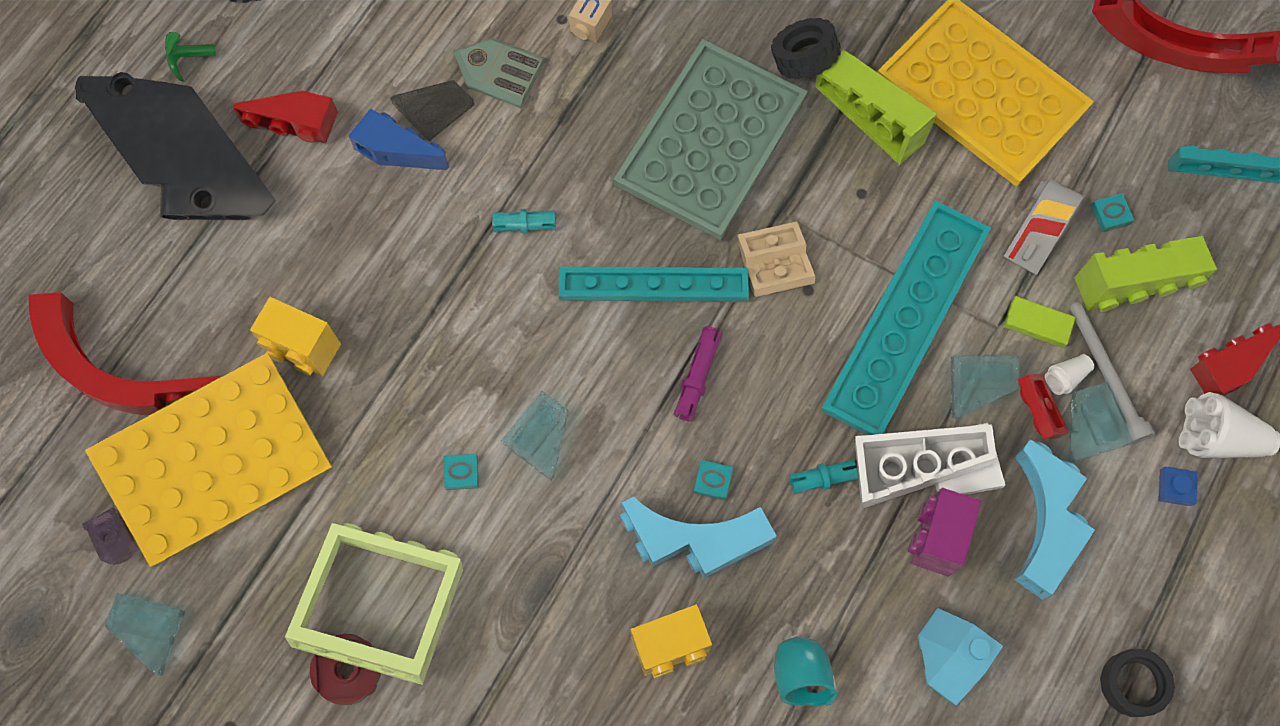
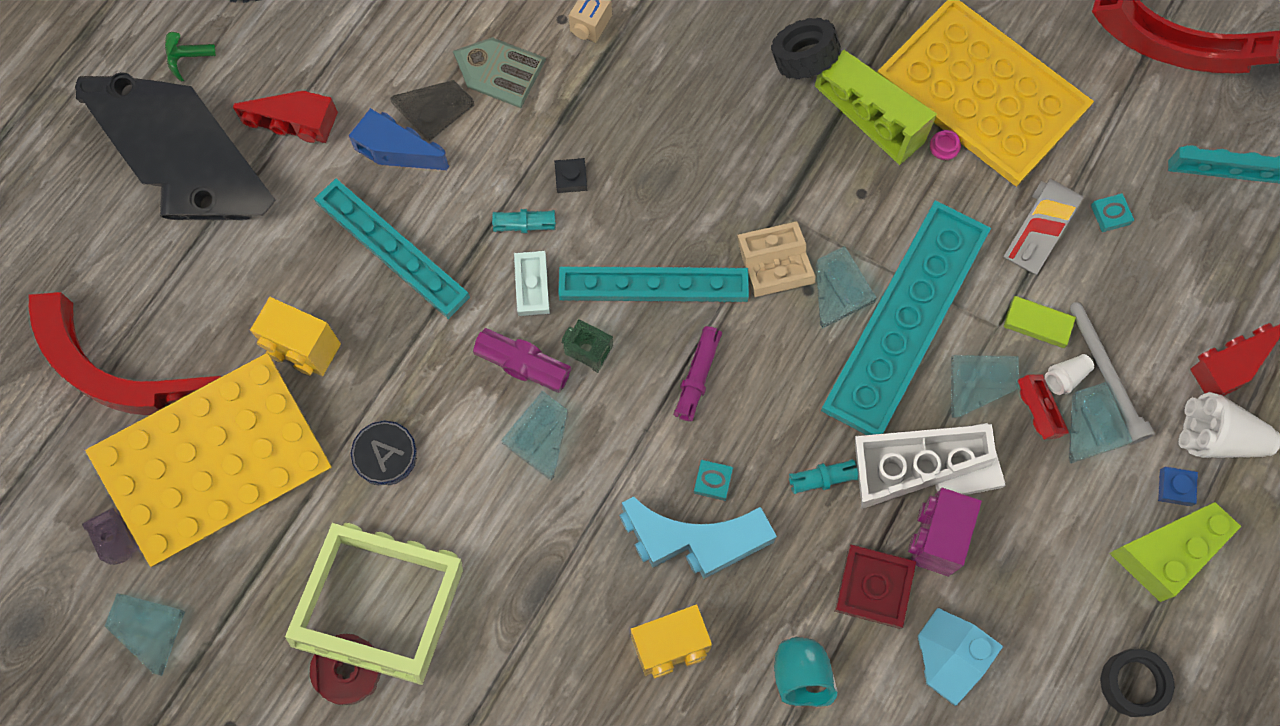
(383, 453): none -> black tile
(392, 248): none -> teal plate
(461, 472): teal tile -> none
(522, 360): none -> magenta piece
(531, 283): none -> light aqua plate
(570, 175): none -> black plate
(587, 334): none -> clear green brick
(710, 139): sand green plate -> none
(840, 287): none -> clear light blue wing
(875, 586): none -> dark red plate
(945, 145): none -> dark pink plate
(1058, 532): medium azure arch -> none
(1143, 273): lime wedge -> none
(1177, 552): none -> lime wedge

